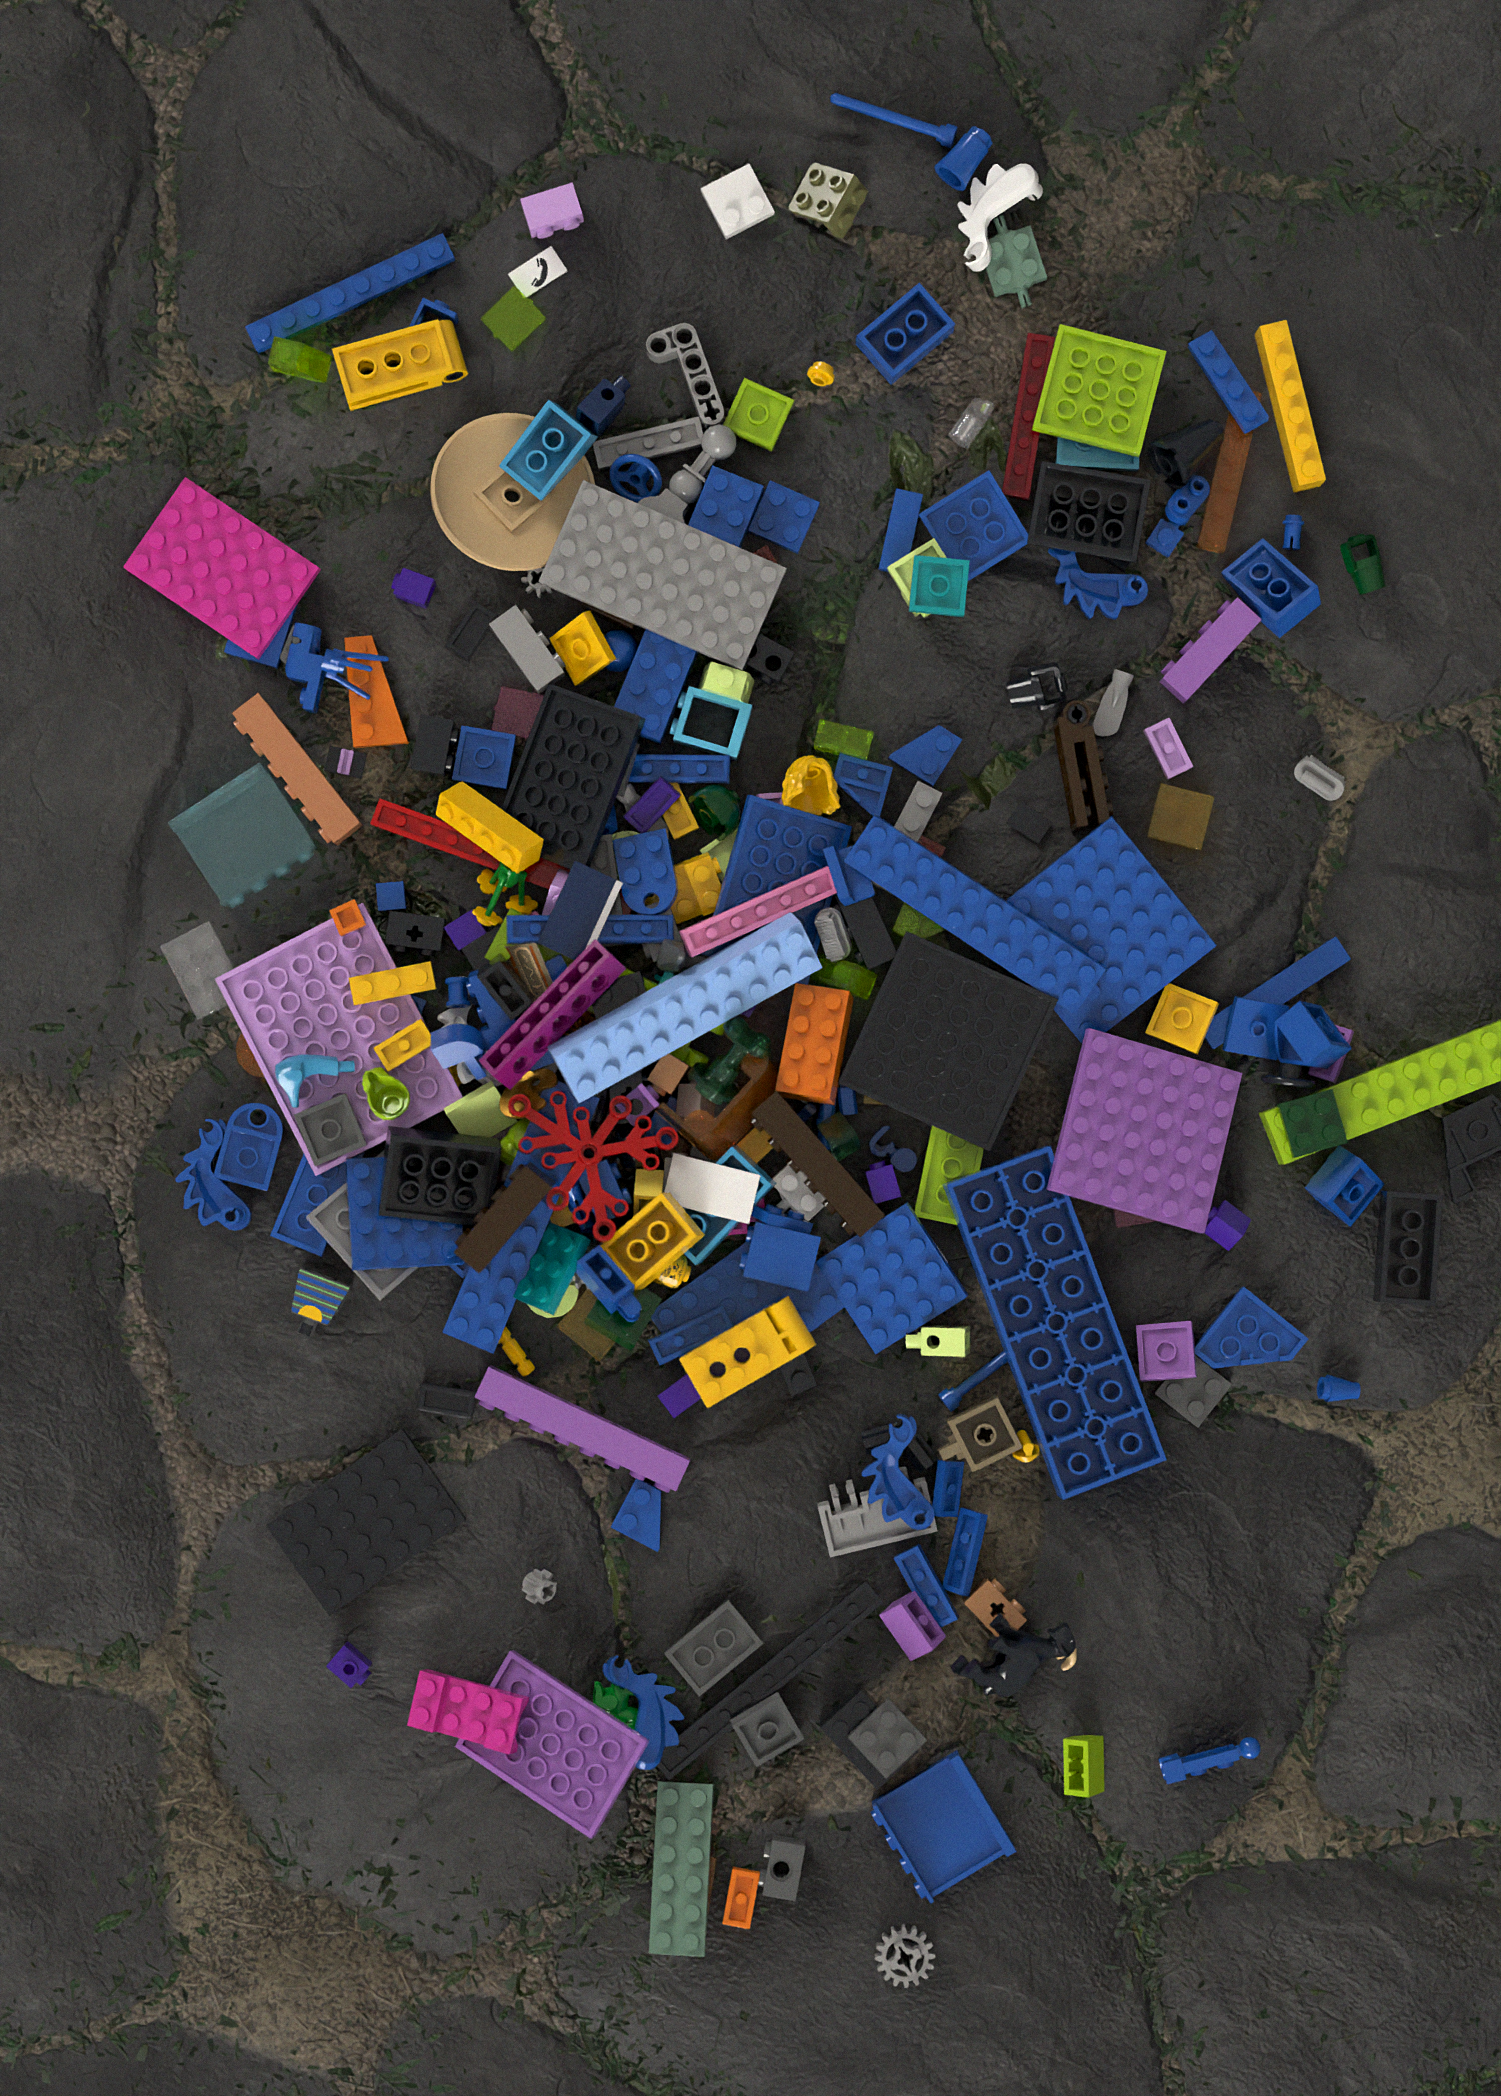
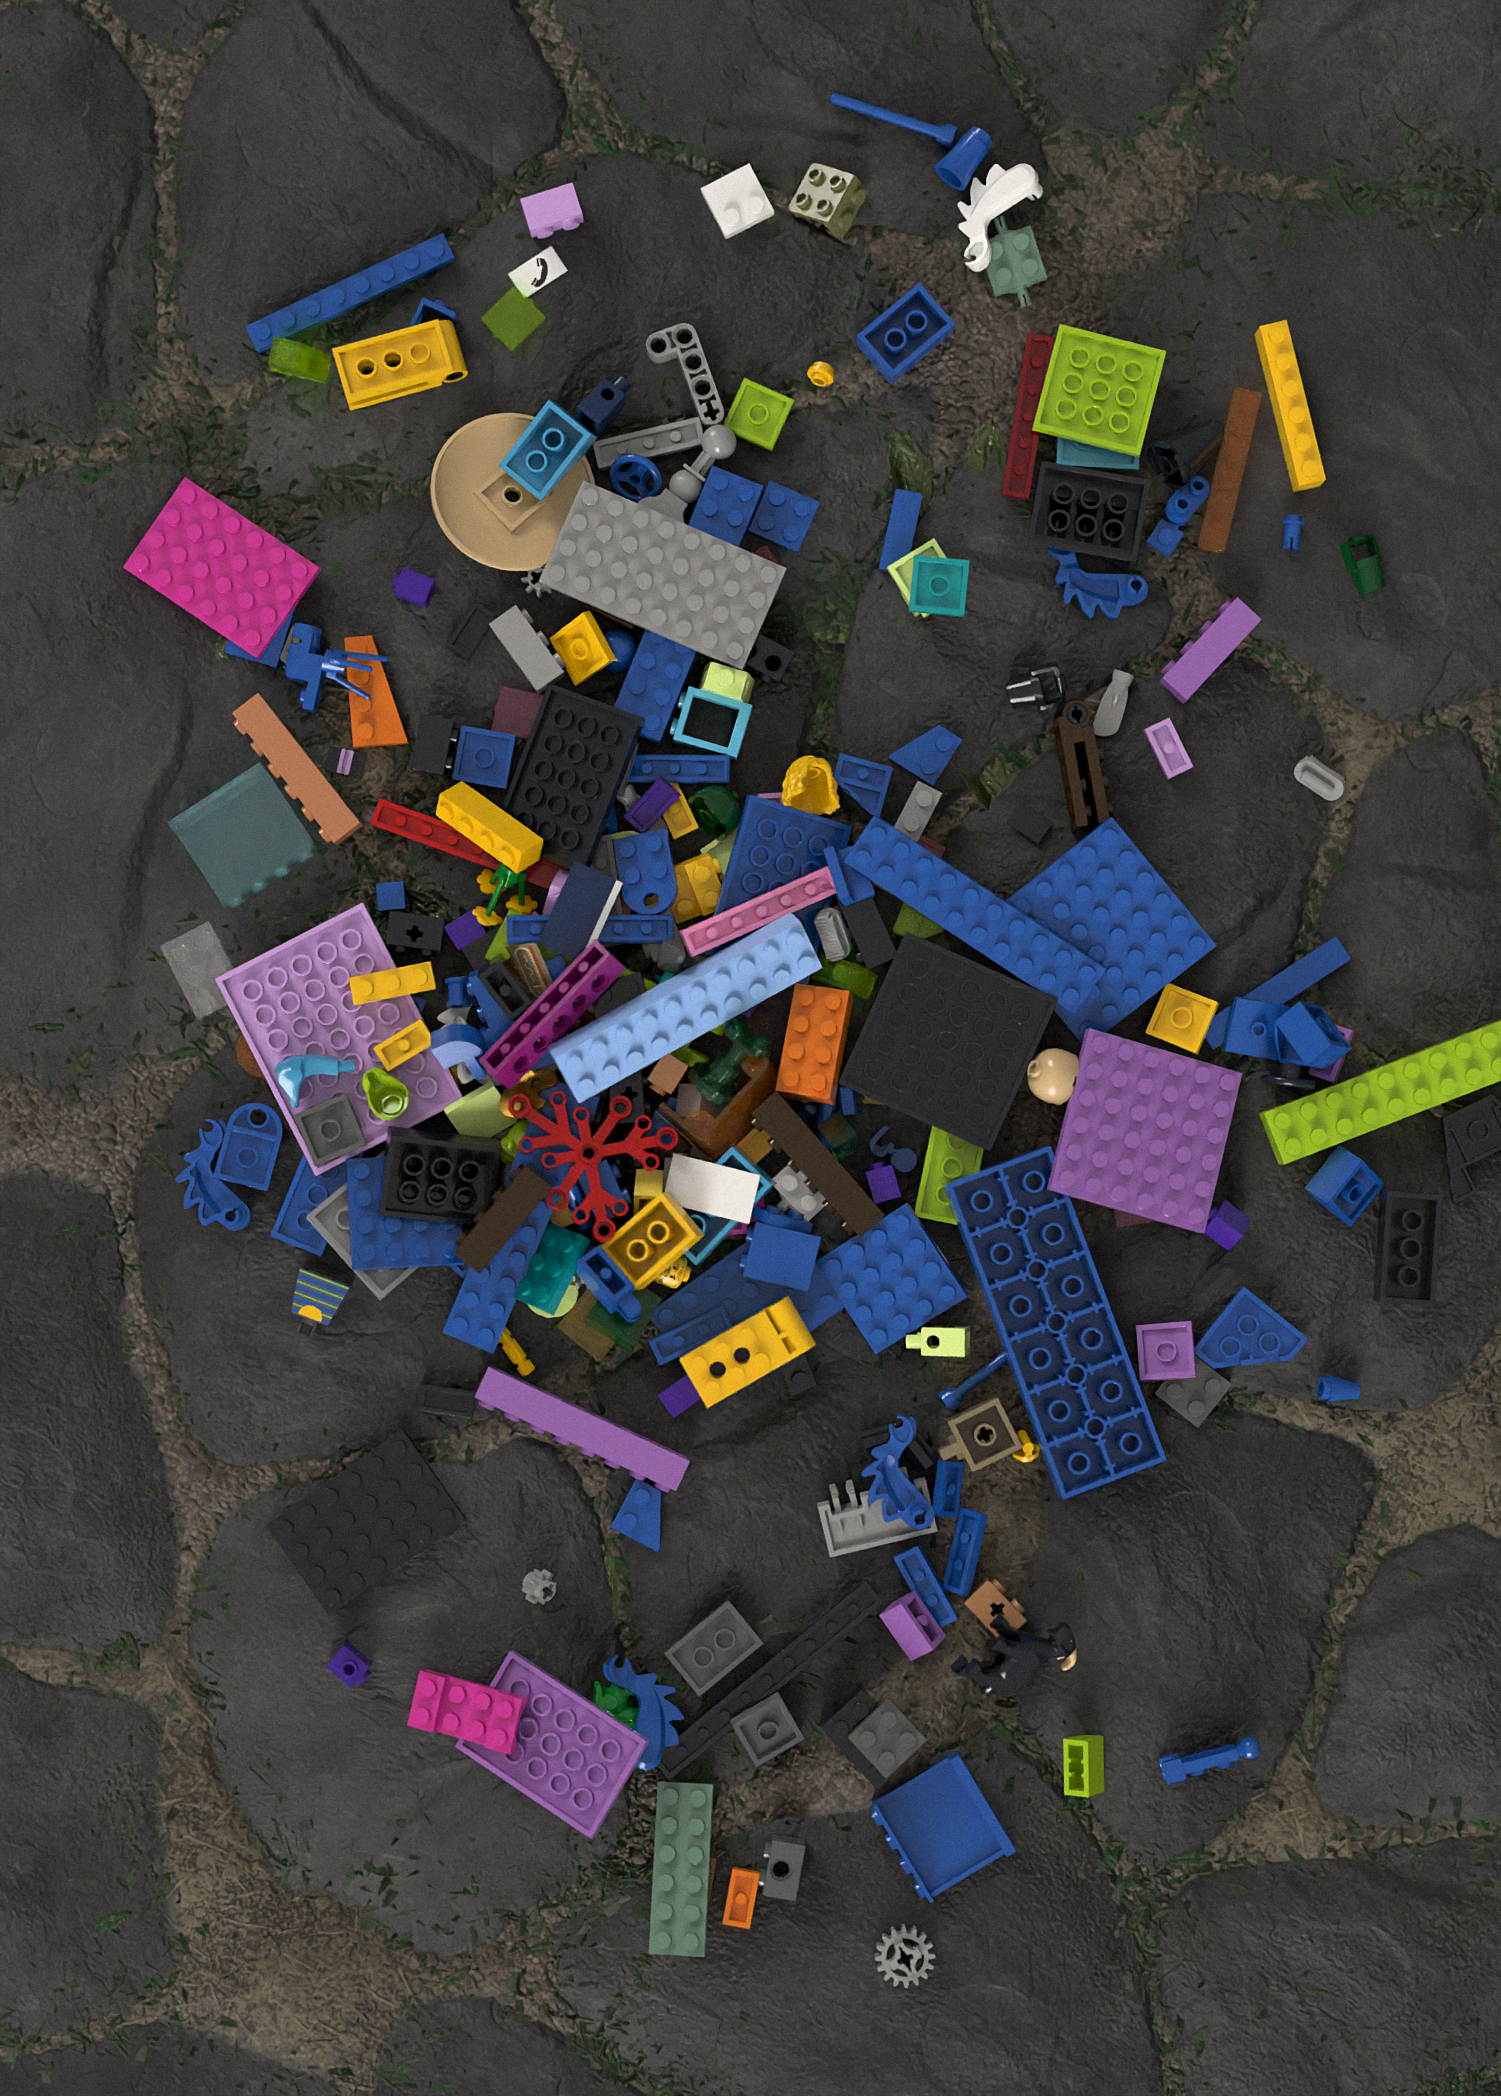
(348, 917): orange plate -> none
(648, 1098): medium lavender bracket -> none
(843, 739): clear neon green hinge -> none
(971, 422): clear hinge -> none
(976, 525): blue plate -> none
(1053, 1075): none -> tan cylinder
(1180, 817): clear yellow plate -> none
(1228, 382): blue plate -> none
(1272, 587): blue slope -> none
(1312, 1123): dark green plate -> none

